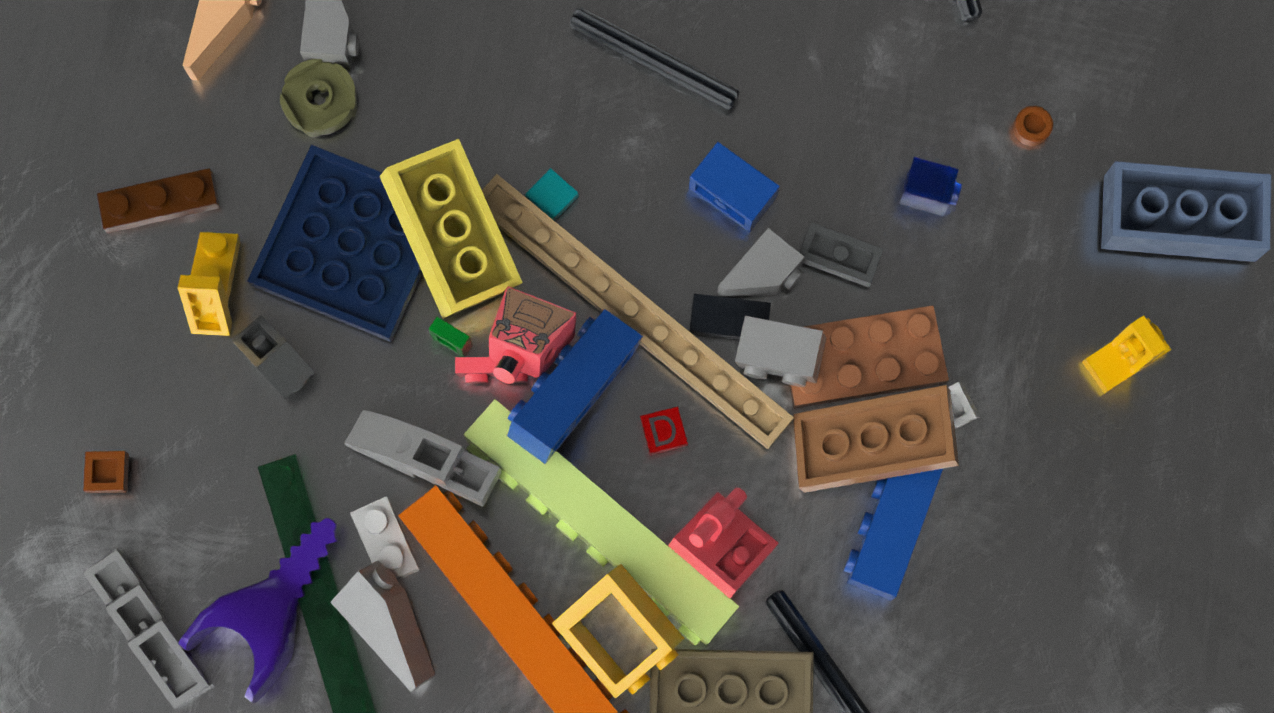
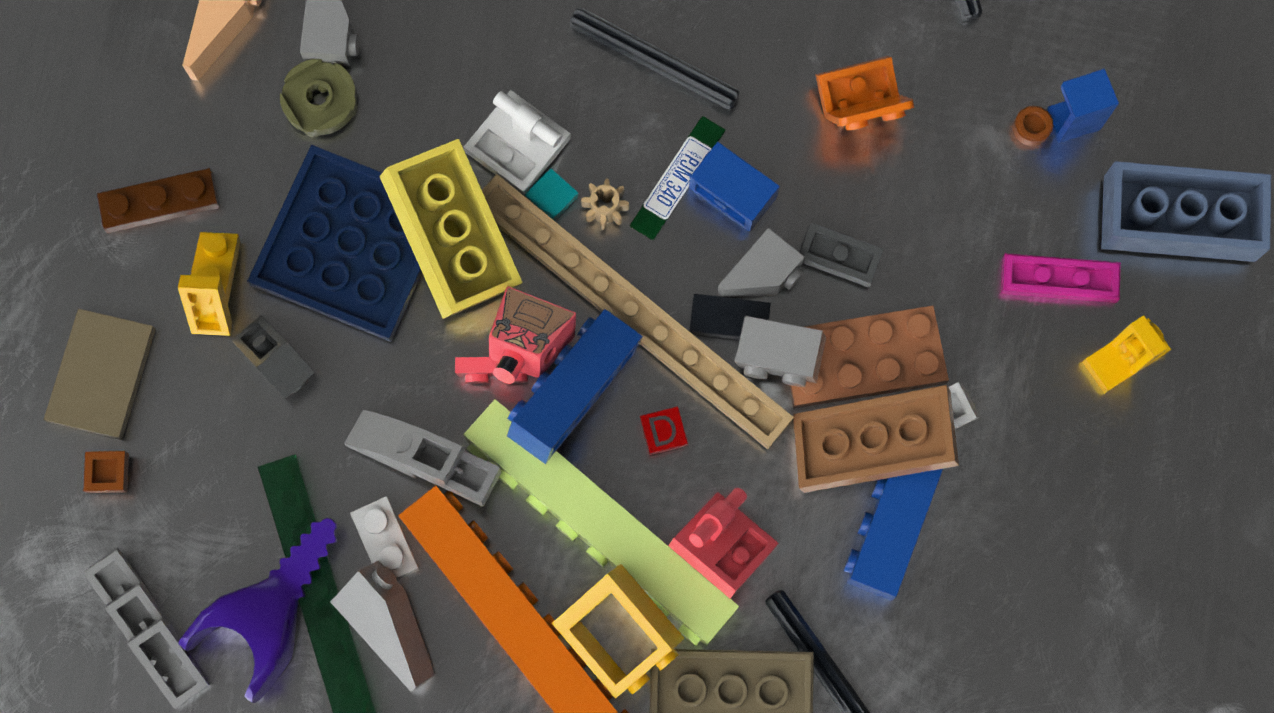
(99, 374): none -> dark tan tile
(450, 337): green tile -> none
(517, 141): none -> white plate
(606, 194): none -> tan gear
(676, 178): none -> sticker
(862, 93): none -> orange bracket
(930, 187): clear blue brick -> none
(1060, 278): none -> dark pink tile
(1086, 106): none -> blue panel

